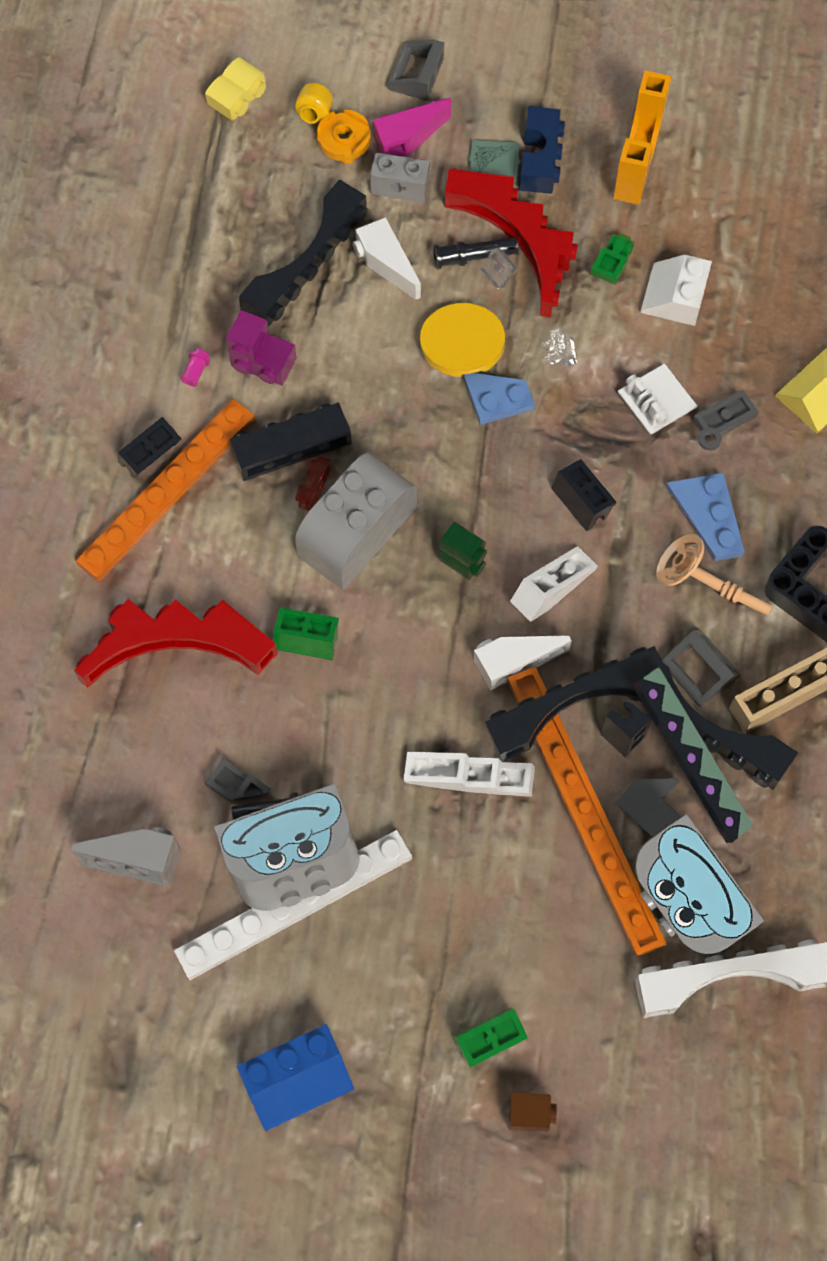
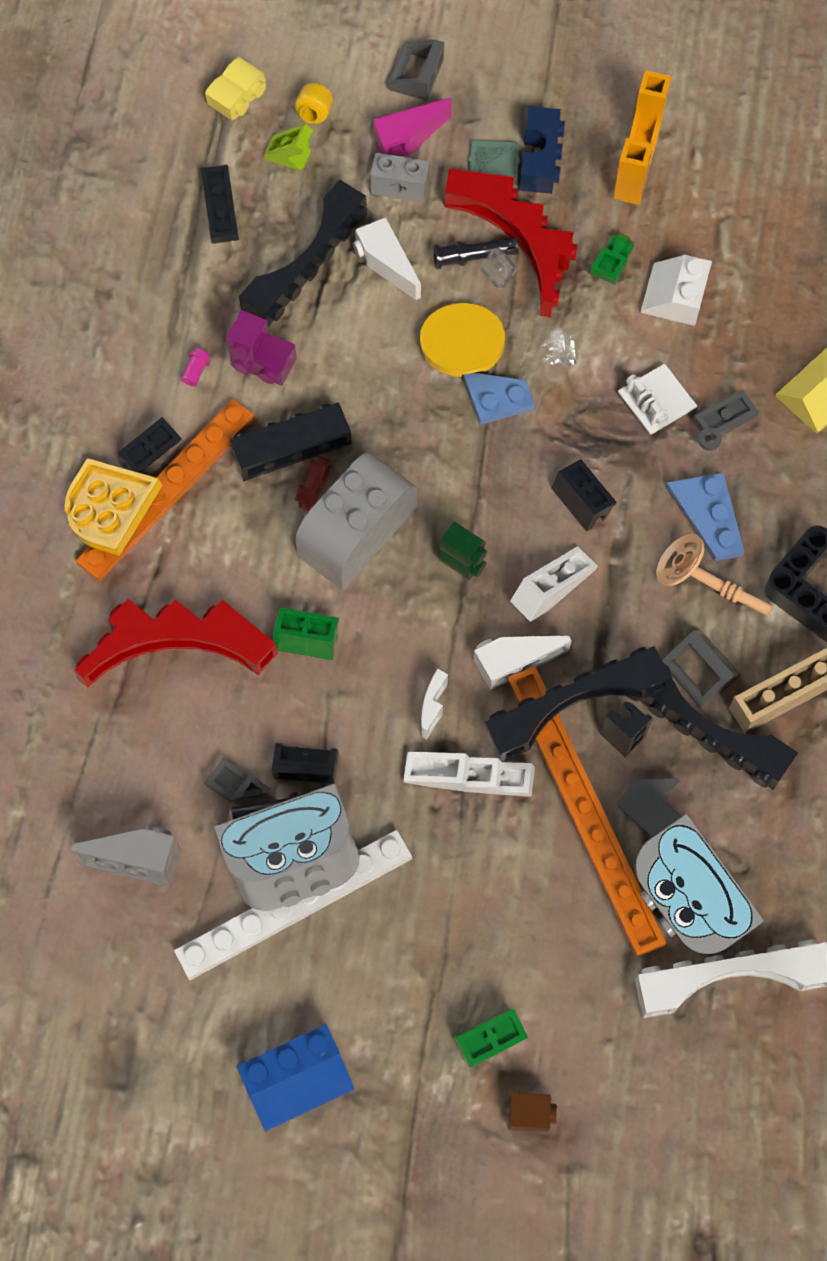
(108, 504): none -> yellow plate
(219, 204): none -> black plate
(290, 147): none -> lime slope
(304, 764): none -> black hinge
(344, 149): light orange plate -> none
(431, 709): none -> white slope
(692, 755): tile -> none

